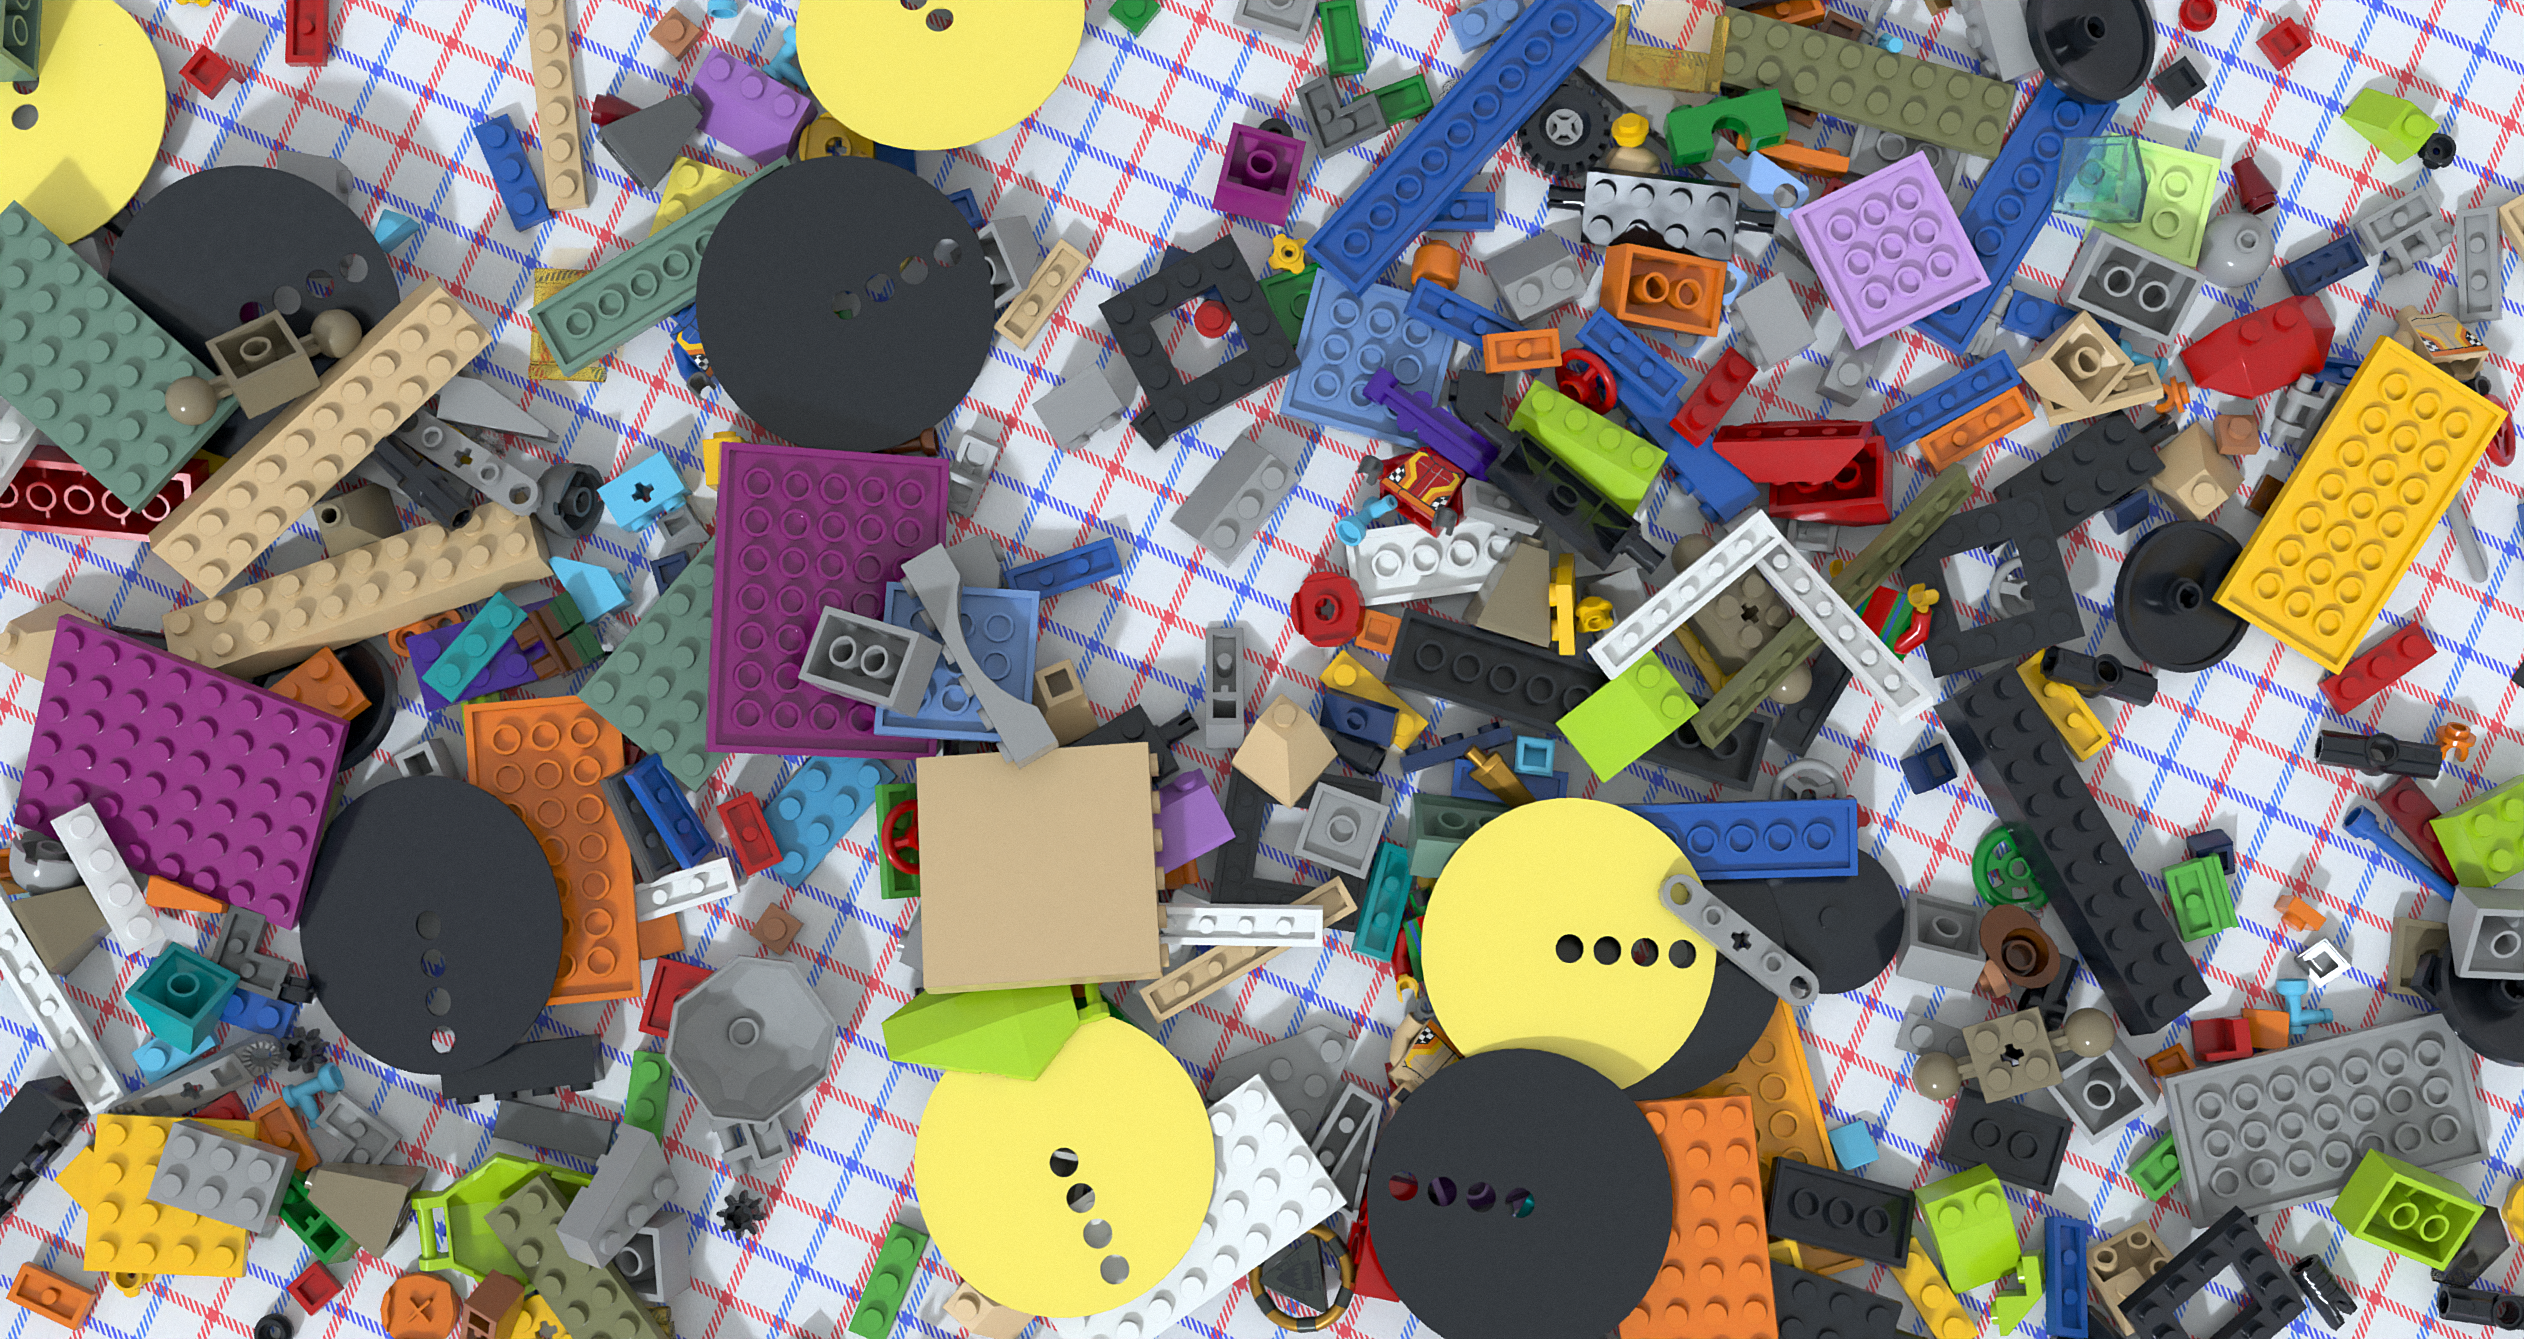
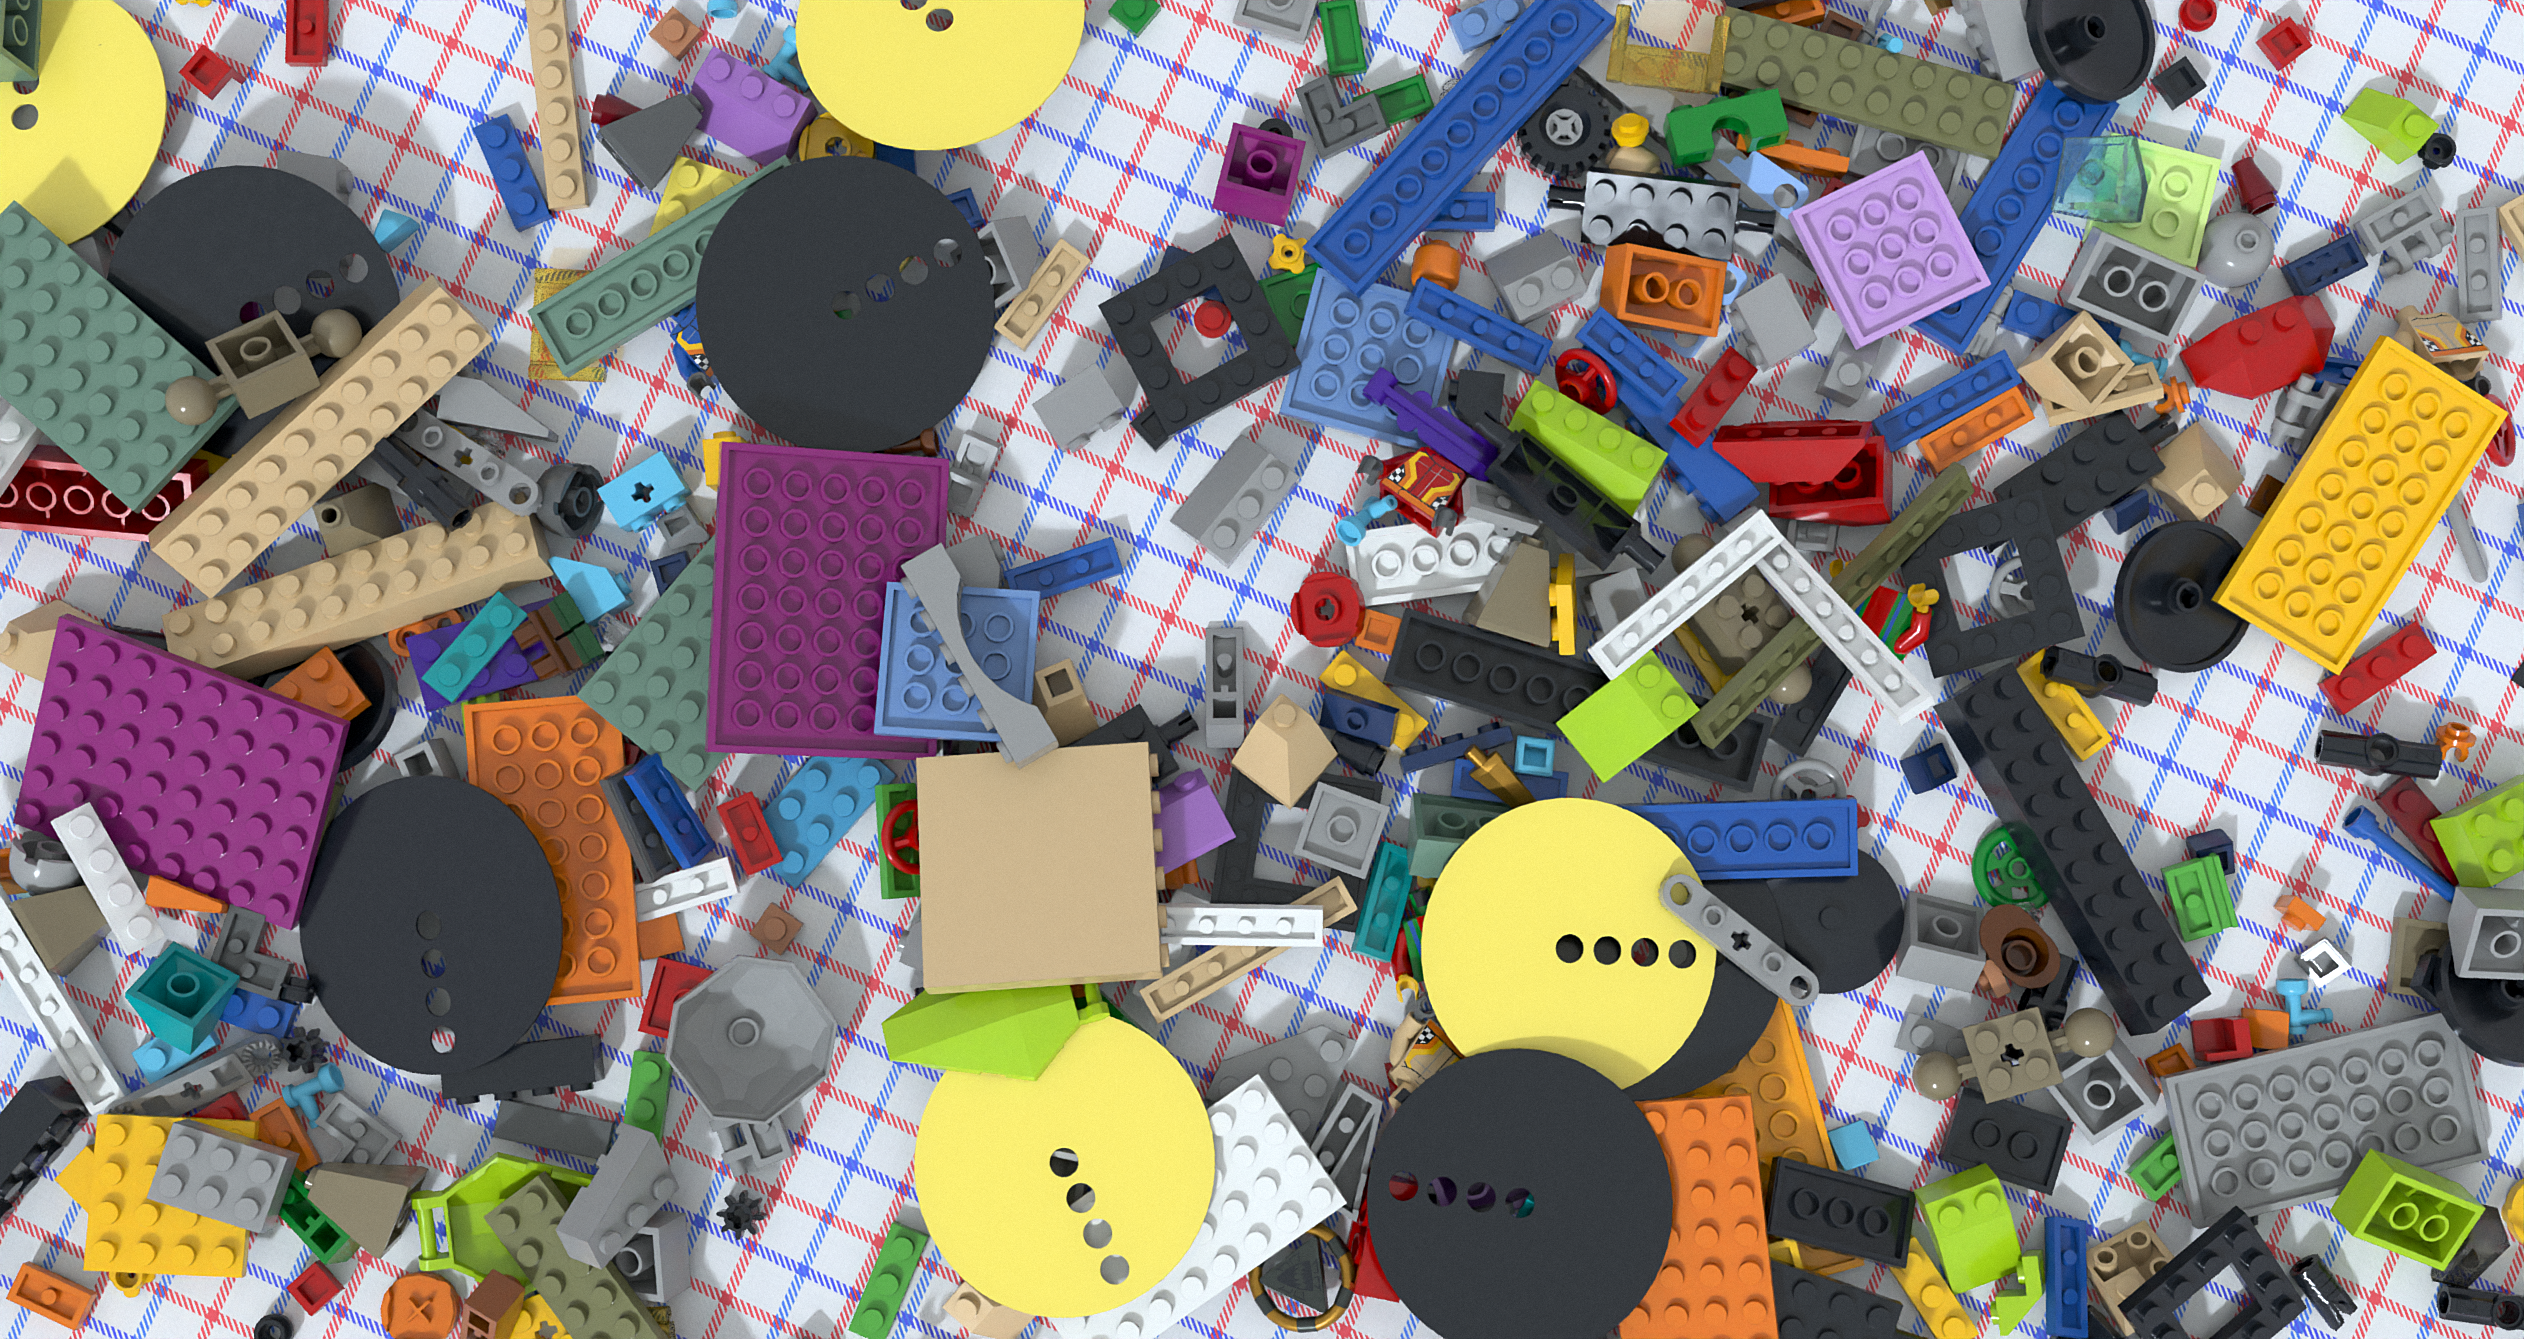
(870, 661): light grey brick -> none
(1522, 350): orange plate -> none
(1593, 614): yellow plate -> none
(2236, 434): nougat plate -> none

